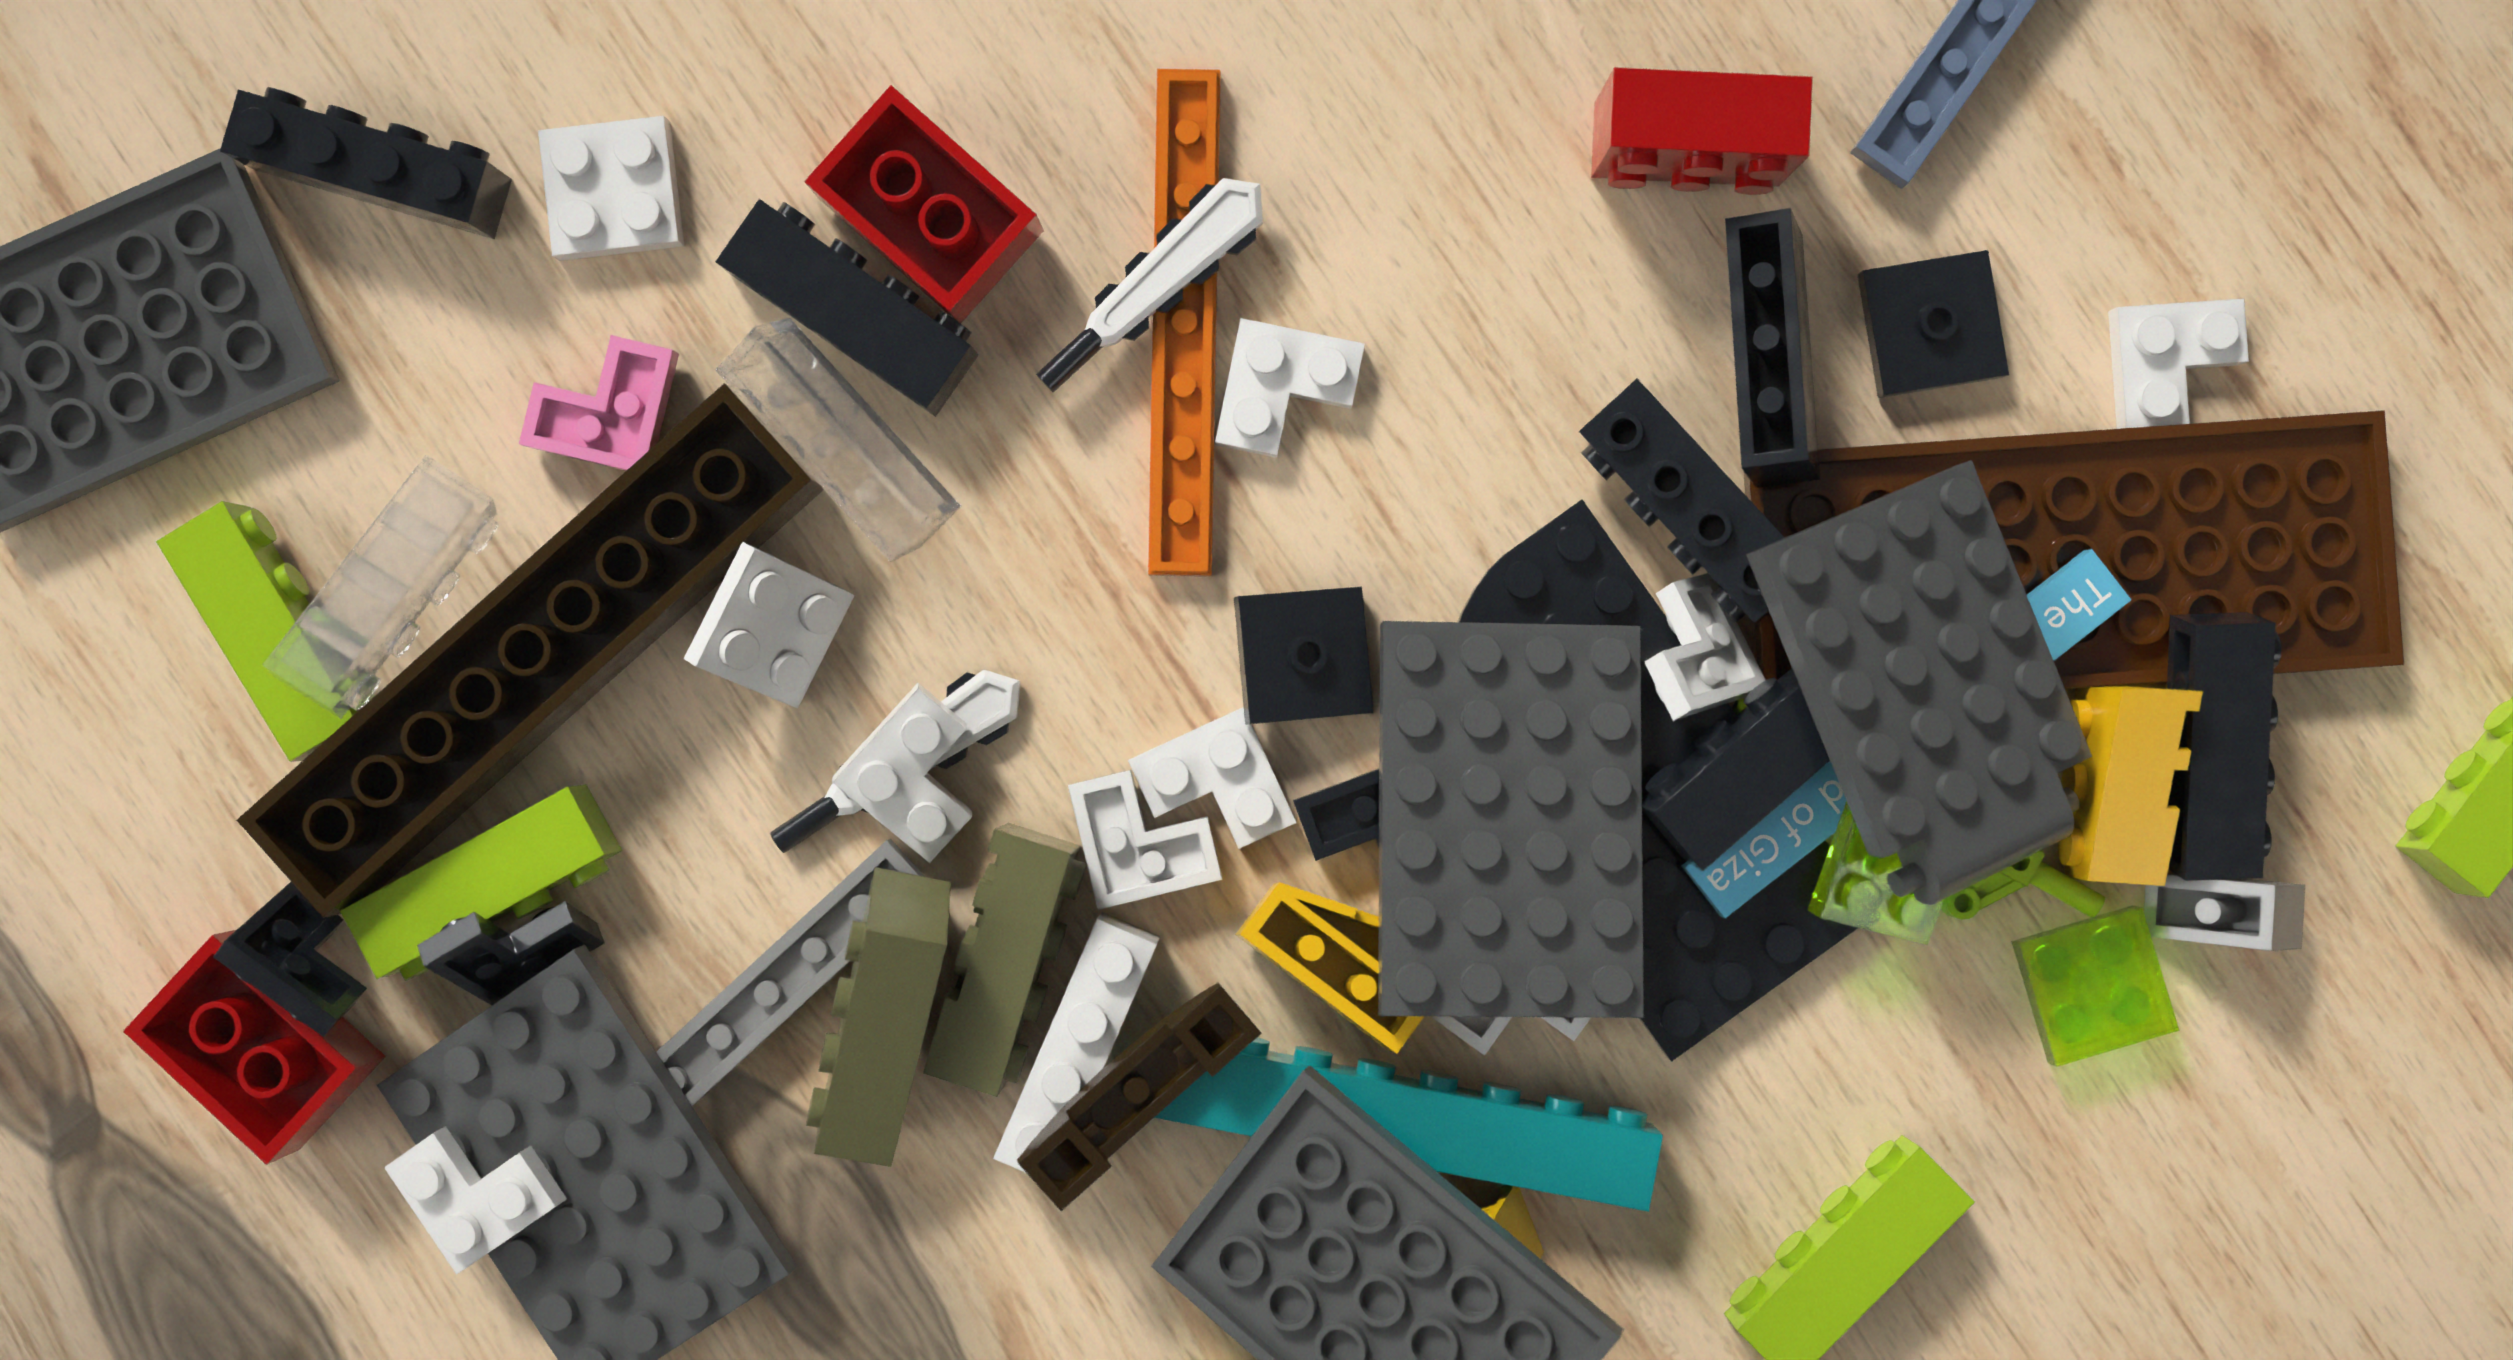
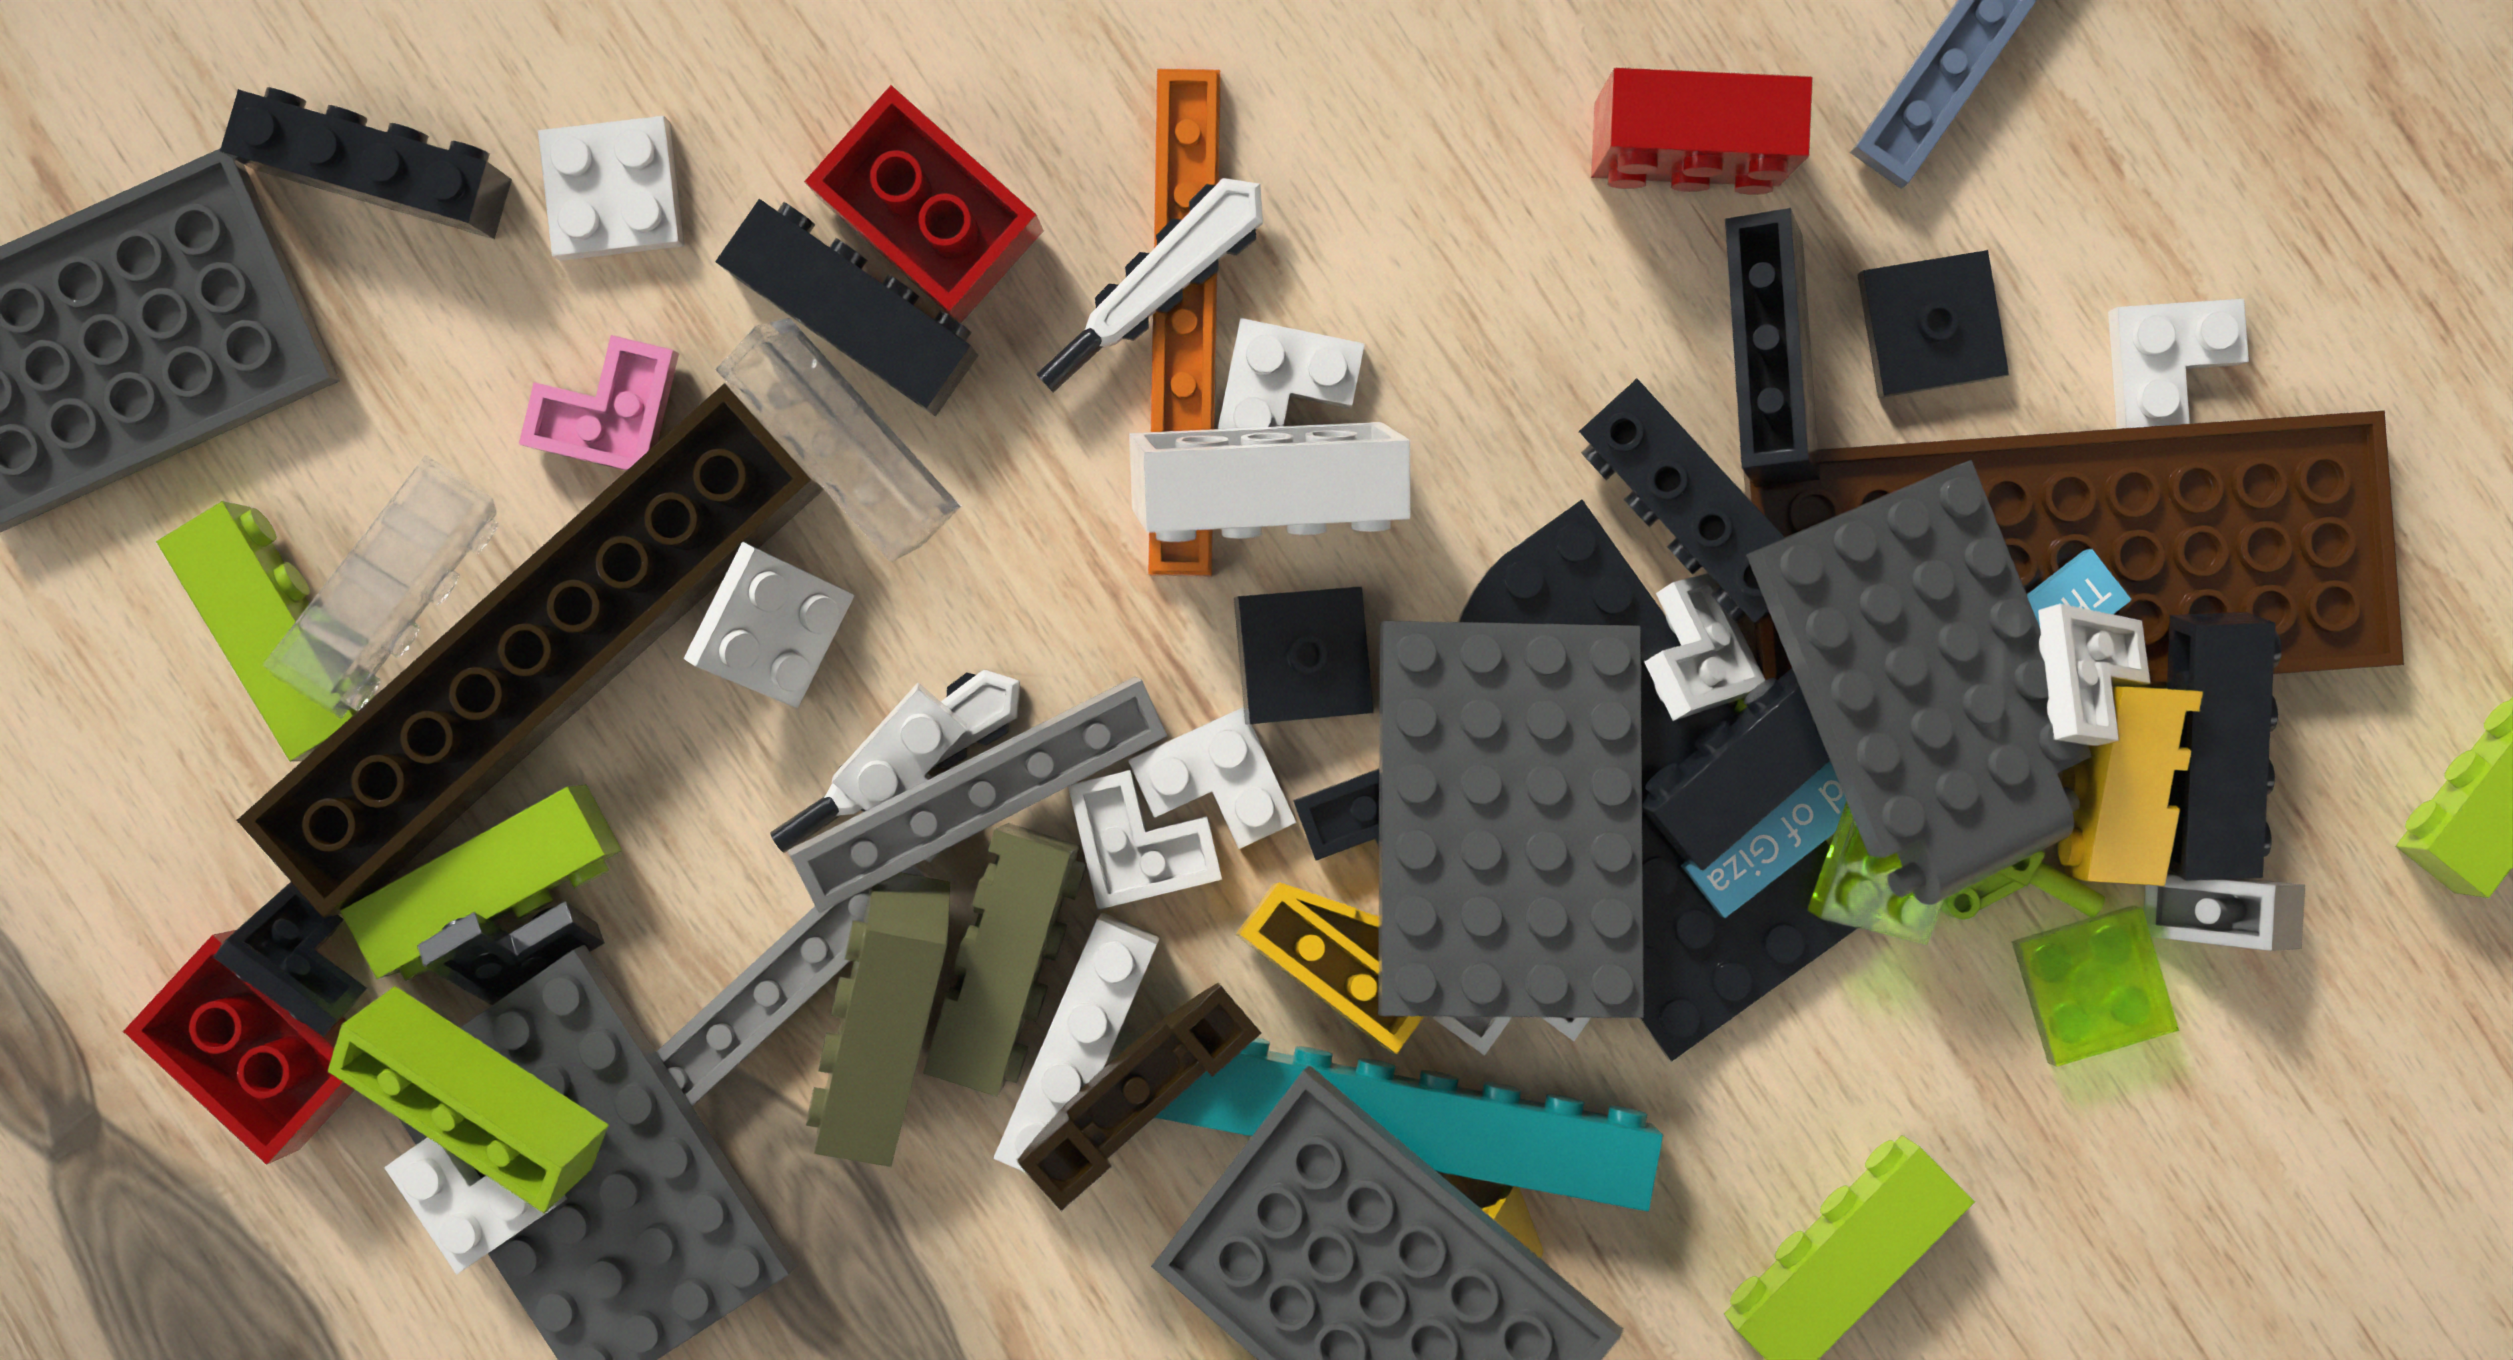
(467, 1098): none -> lime brick
(976, 794): none -> light grey plate
(1269, 479): none -> white brick
(2083, 660): none -> white plate

